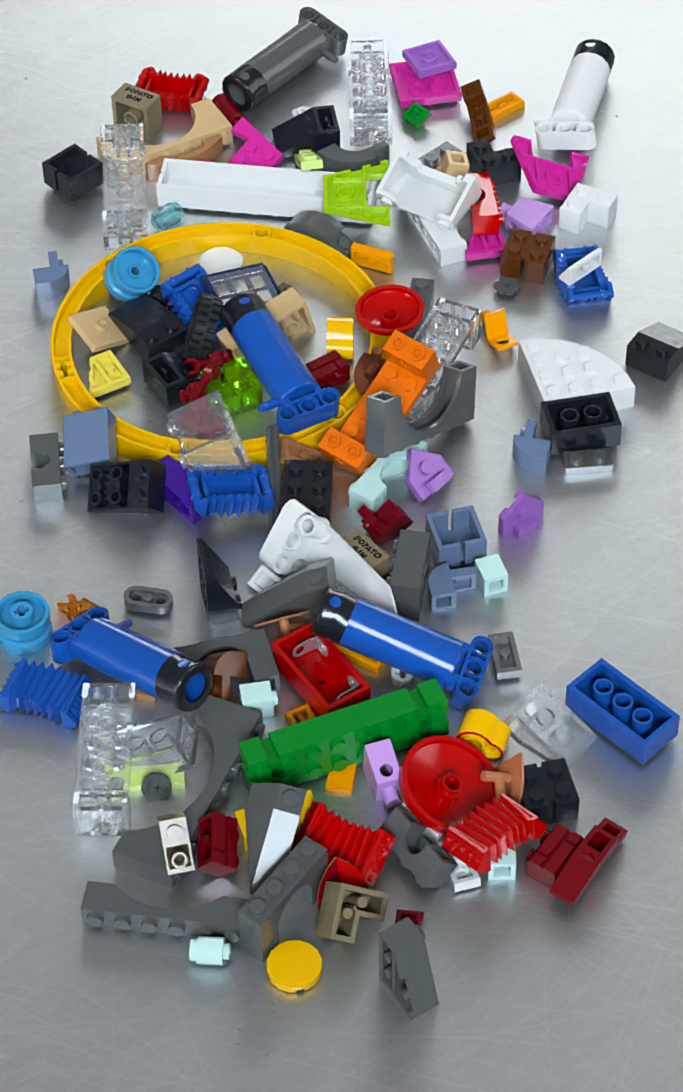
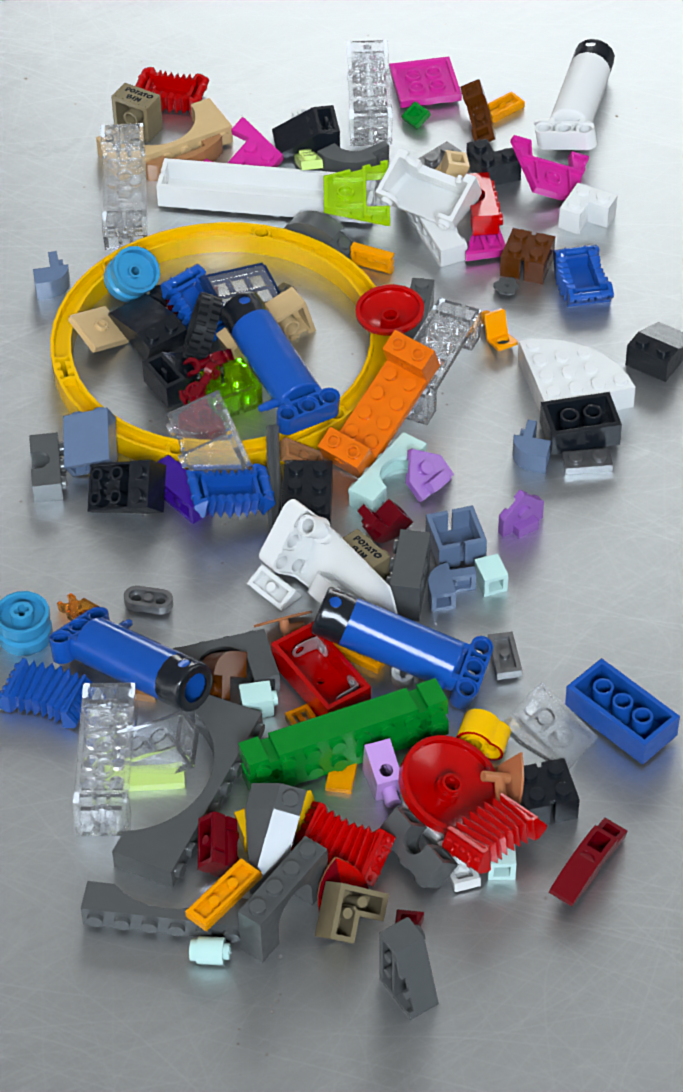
(73, 172): black piece -> none
(106, 374): light yellow wing -> none
(156, 786): dark grey piece -> none
(167, 216): clear light blue brick -> none
(175, 843): slope -> none
(217, 586): black slope -> none
(220, 259): white tile -> none
(223, 894): none -> light orange tile
(228, 108): dark red brick -> none
(285, 59): dark grey piece -> none
(292, 594): dark grey wedge -> none
(294, 966): yellow tile -> none
(330, 370): dark red brick -> none
(341, 336): yellow piece -> none
(367, 369): copper shield -> none
(429, 59): medium lavender plate -> none
(452, 407): dark grey arch -> none
(528, 215): lavender torso -> none
(552, 854): dark red brick -> none
(582, 267): white slope -> none

